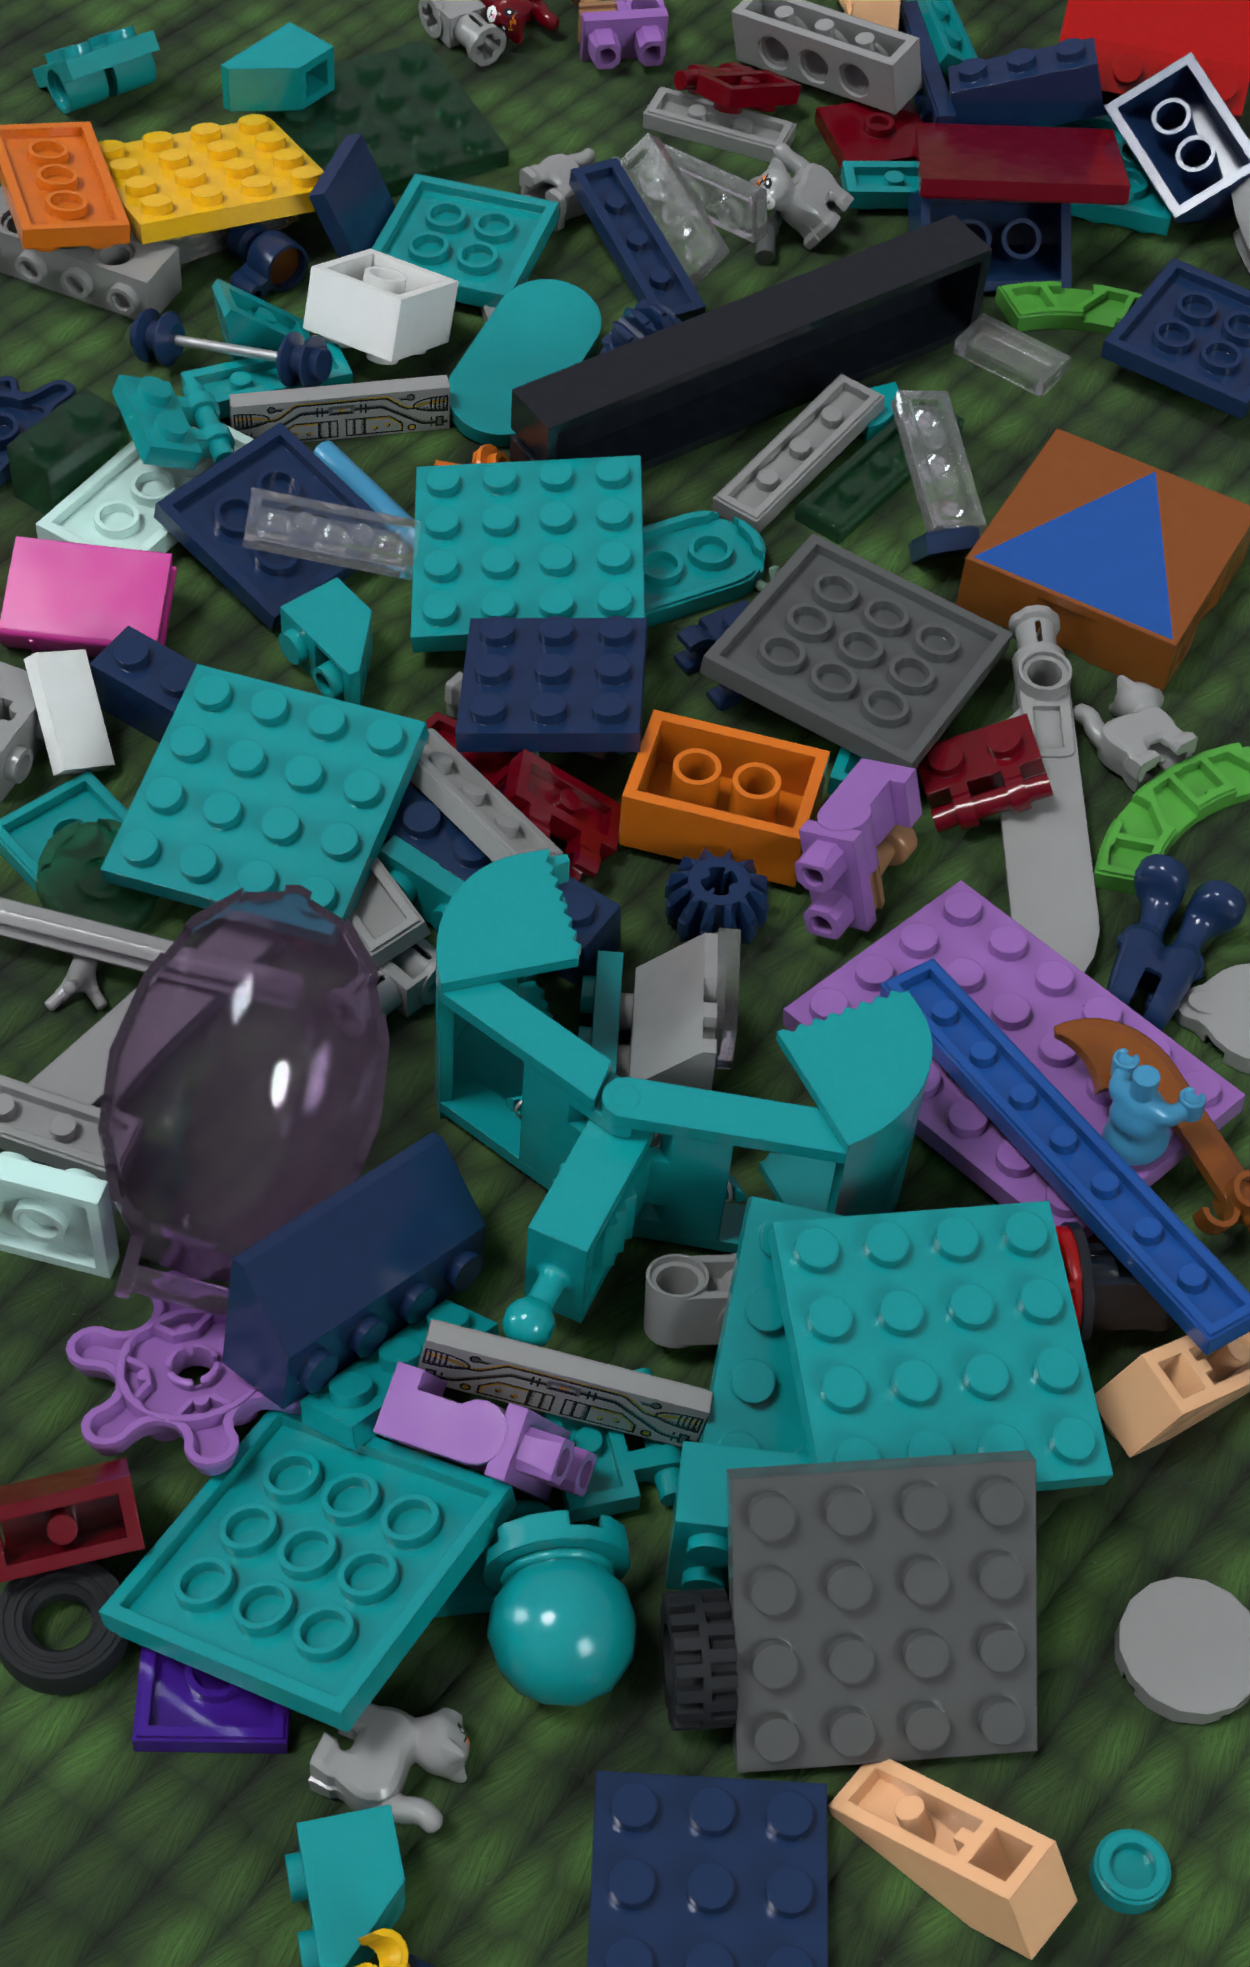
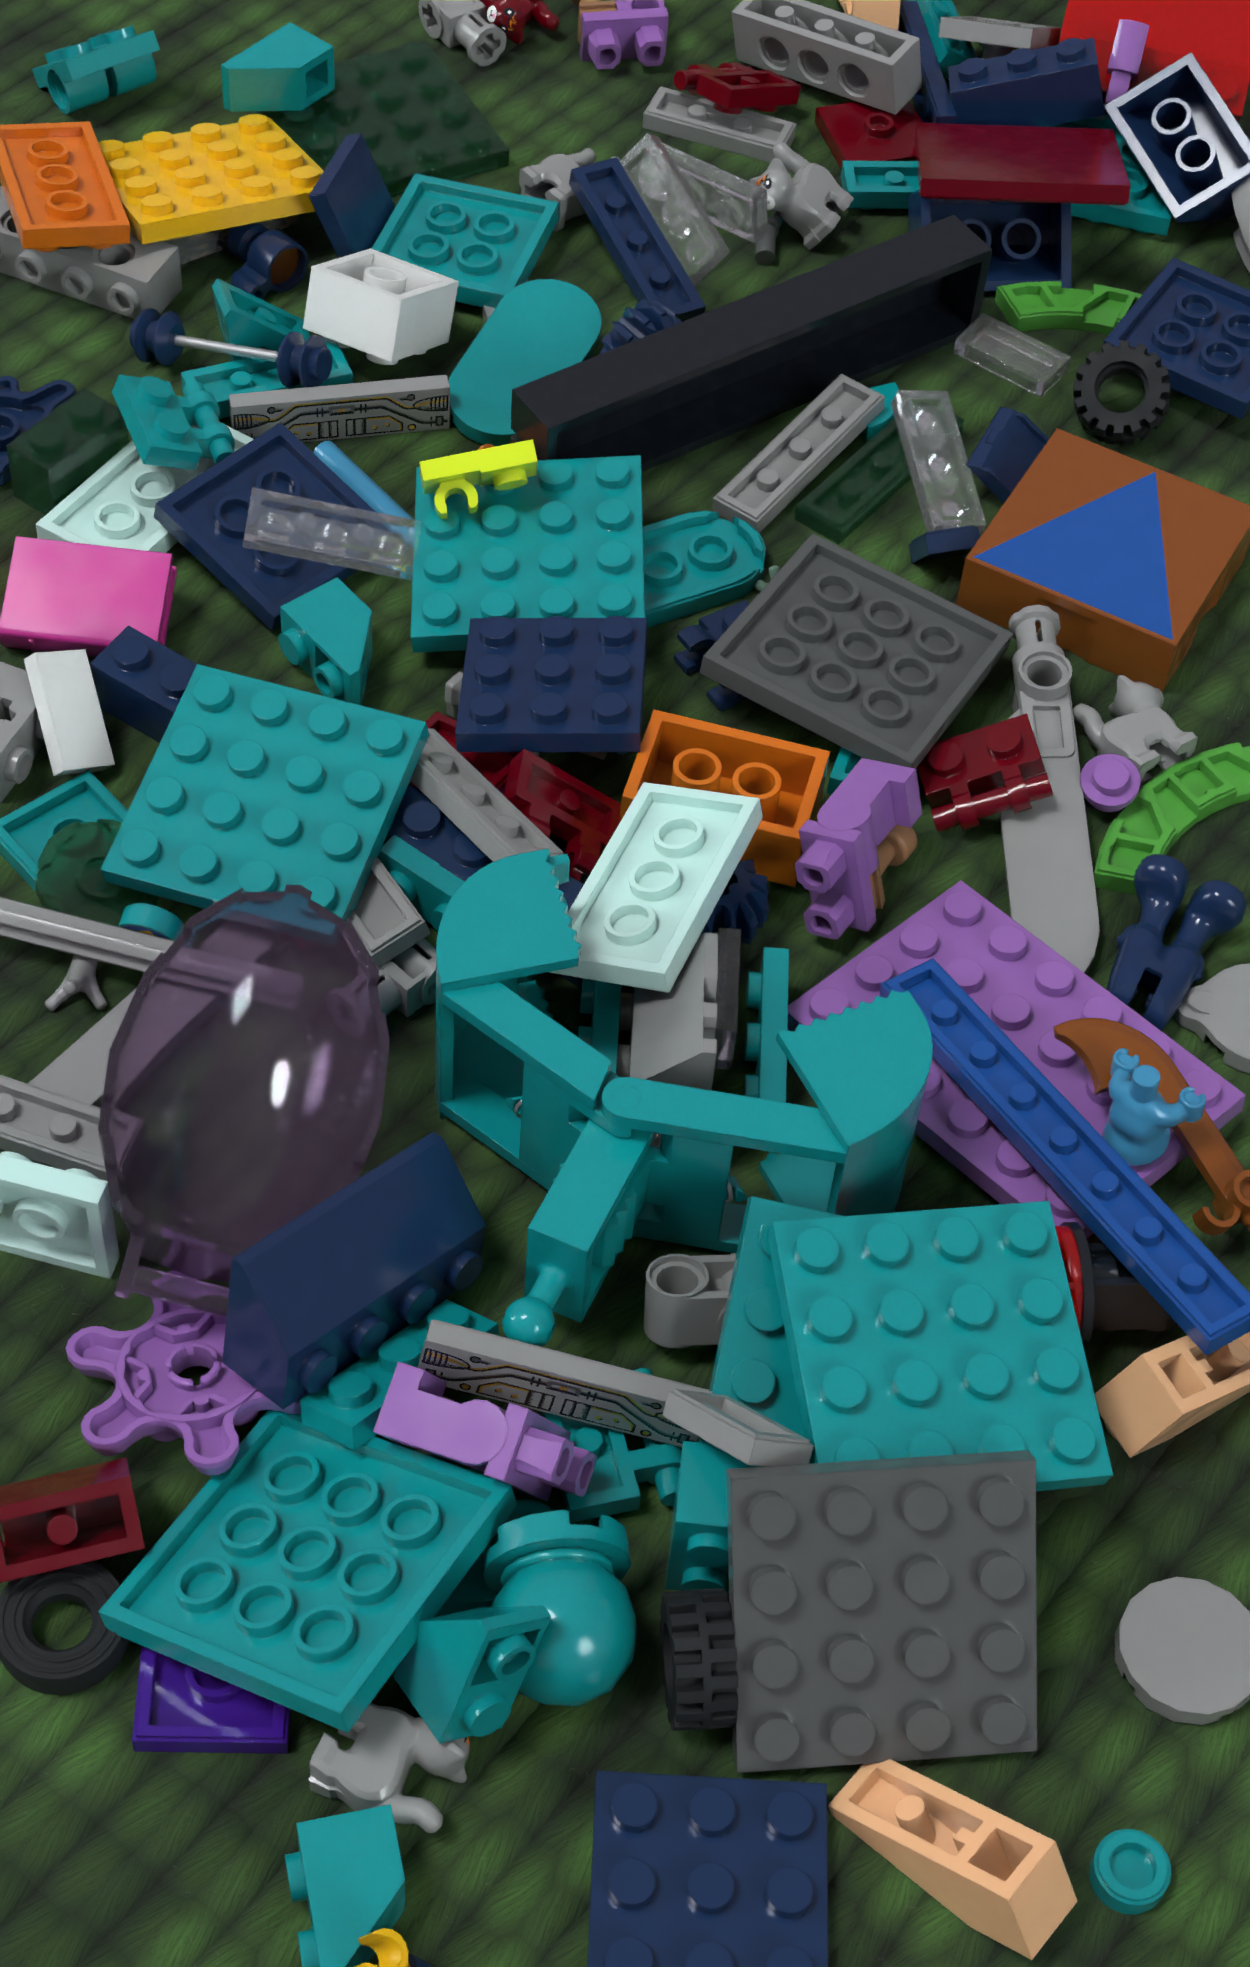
(151, 920): none -> teal tile
(470, 1667): none -> teal slope
(501, 465): none -> neon yellow plate
(659, 884): none -> light aqua plate
(737, 1429): none -> light grey tile
(769, 996): none -> teal plate
(997, 35): none -> light grey tile
(1006, 451): none -> dark blue piece
(1110, 782): none -> medium lavender plate
(1116, 361): none -> black tyre
(1125, 57): none -> medium lavender bar

